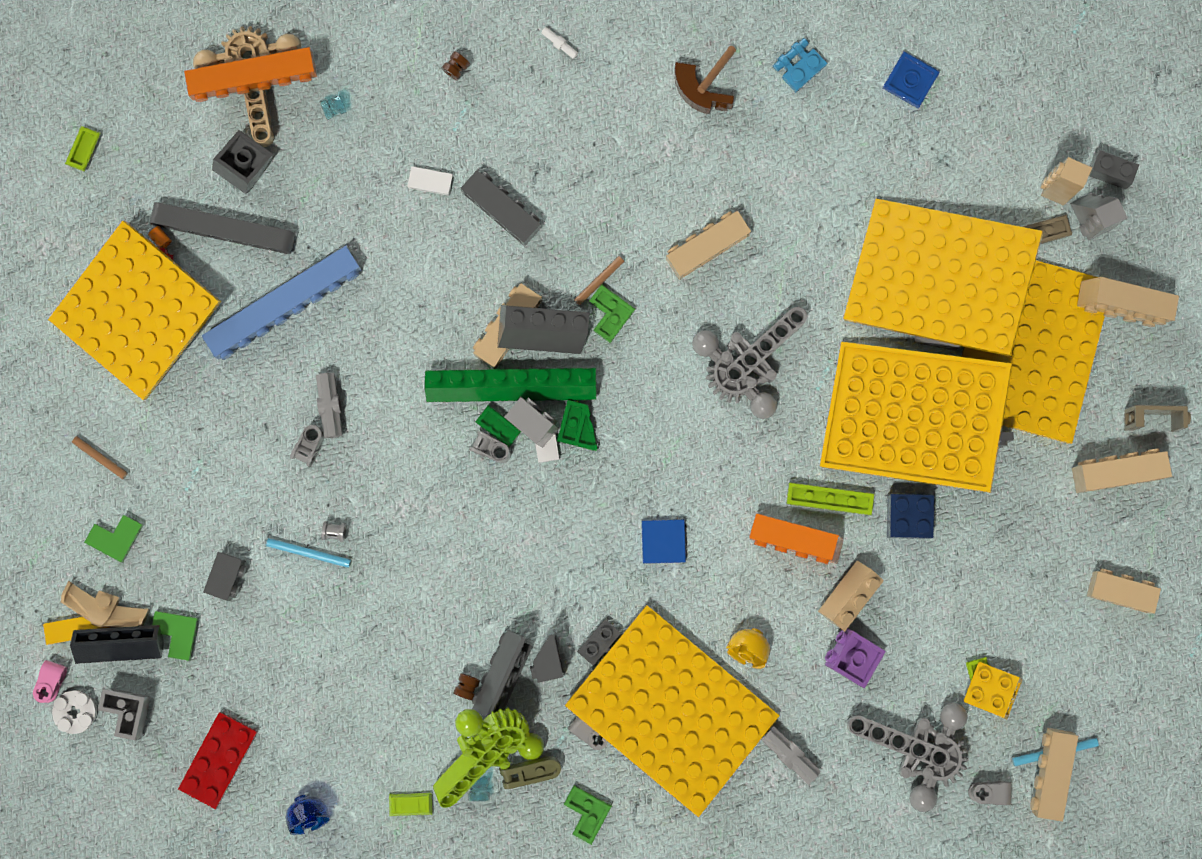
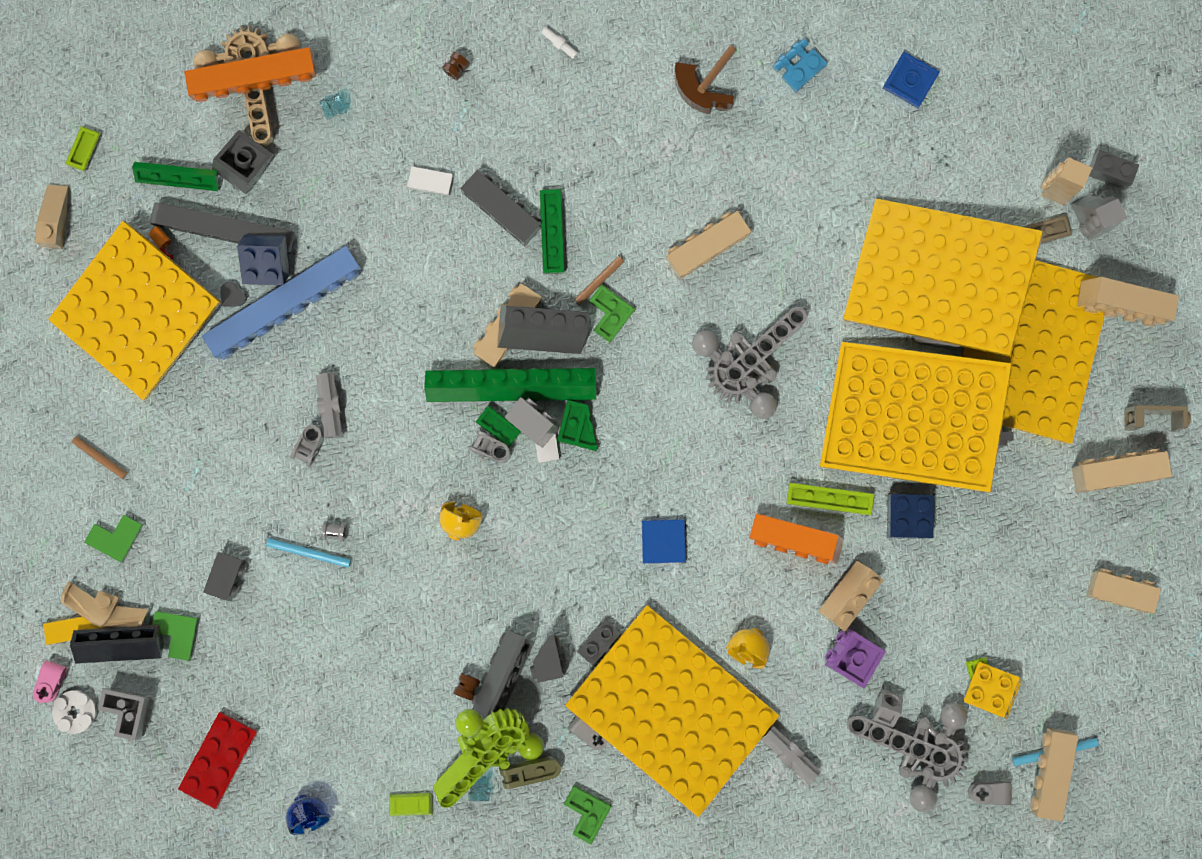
(52, 217): none -> tan slope
(176, 176): none -> green plate
(231, 295): none -> dark grey tile
(263, 260): none -> dark blue brick
(459, 521): none -> yellow cylinder
(551, 231): none -> green plate
(887, 708): none -> light grey brick

